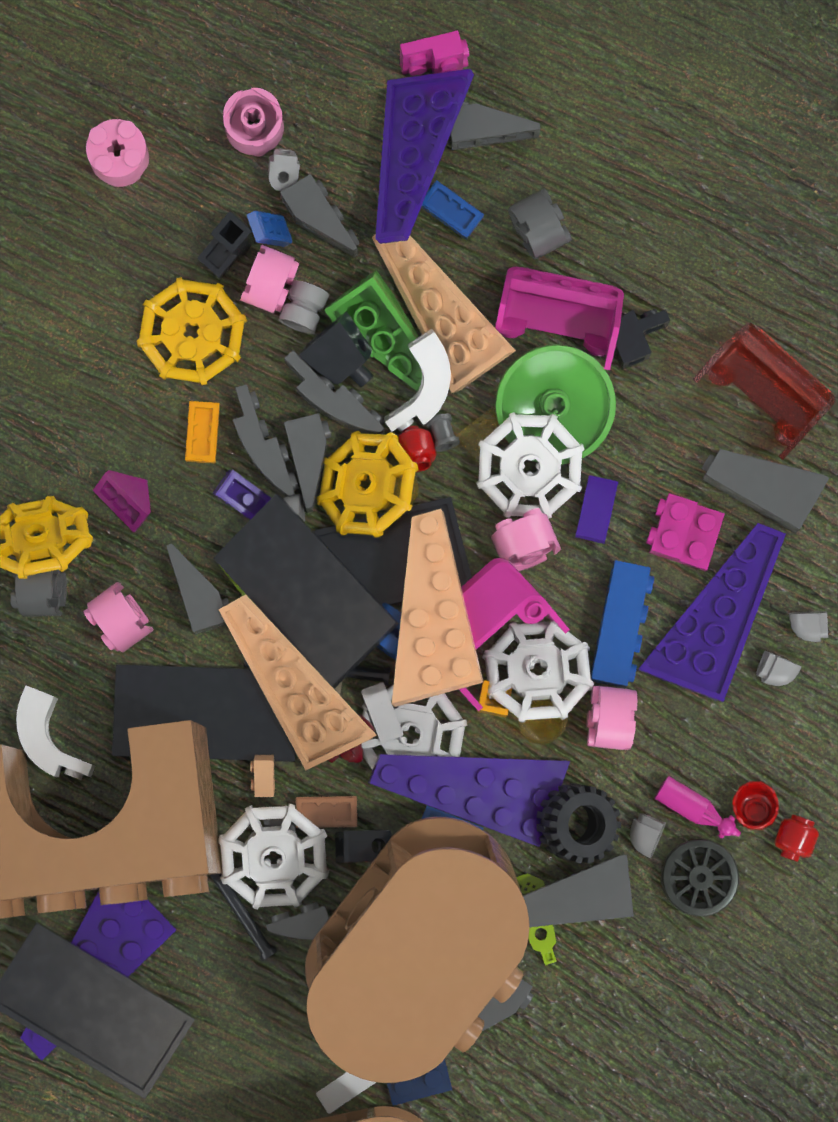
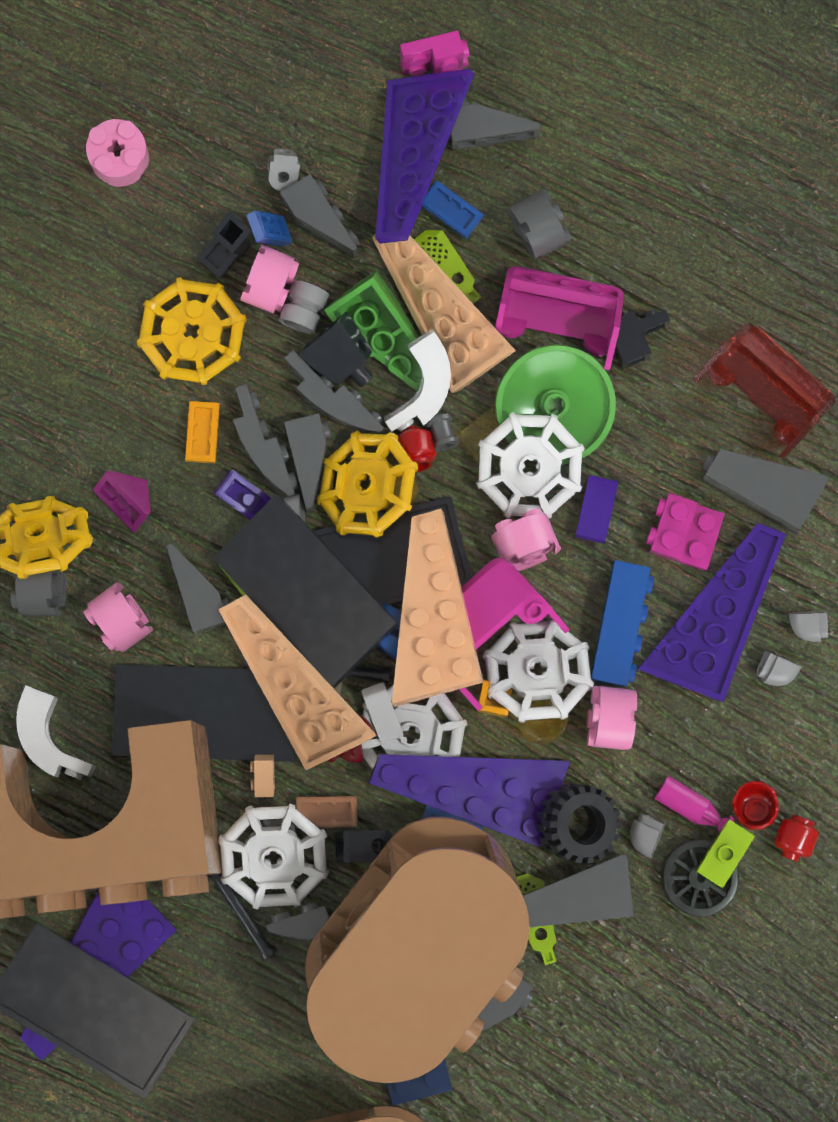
(253, 105): bright pink brick -> none
(342, 1091): white sticker -> none
(450, 266): none -> lime piece
(725, 853): none -> lime plate

